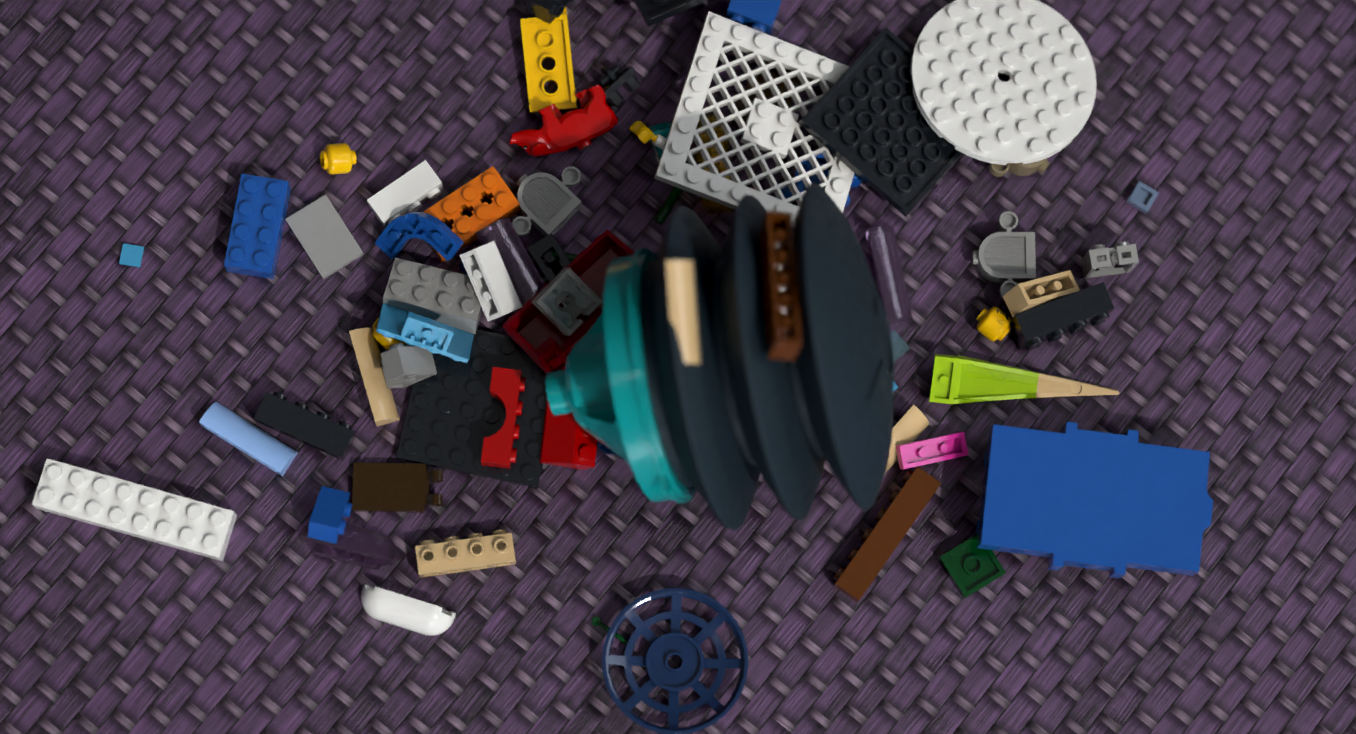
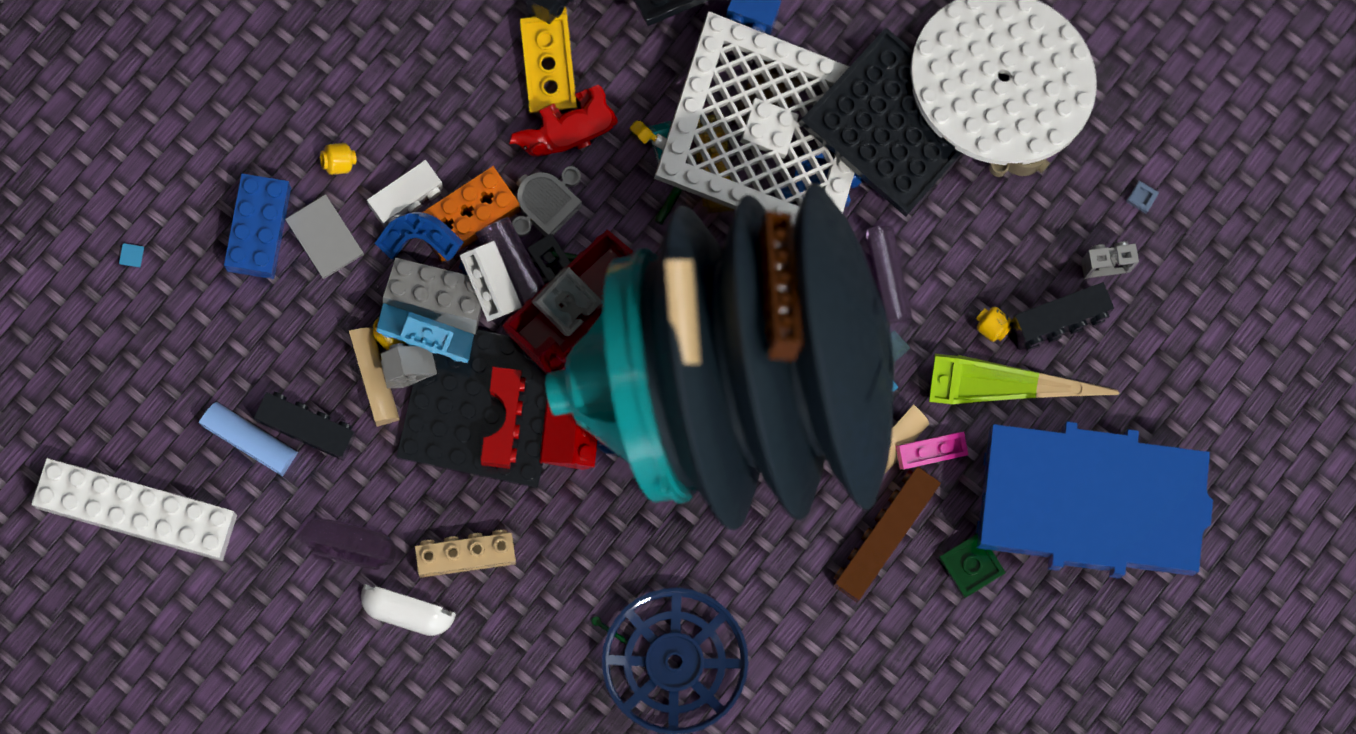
(329, 515): blue brick -> none
(394, 487): dark brown tile -> none
(625, 78): black hips -> none
(1007, 255): light grey piece -> none
(1040, 291): tan brick -> none

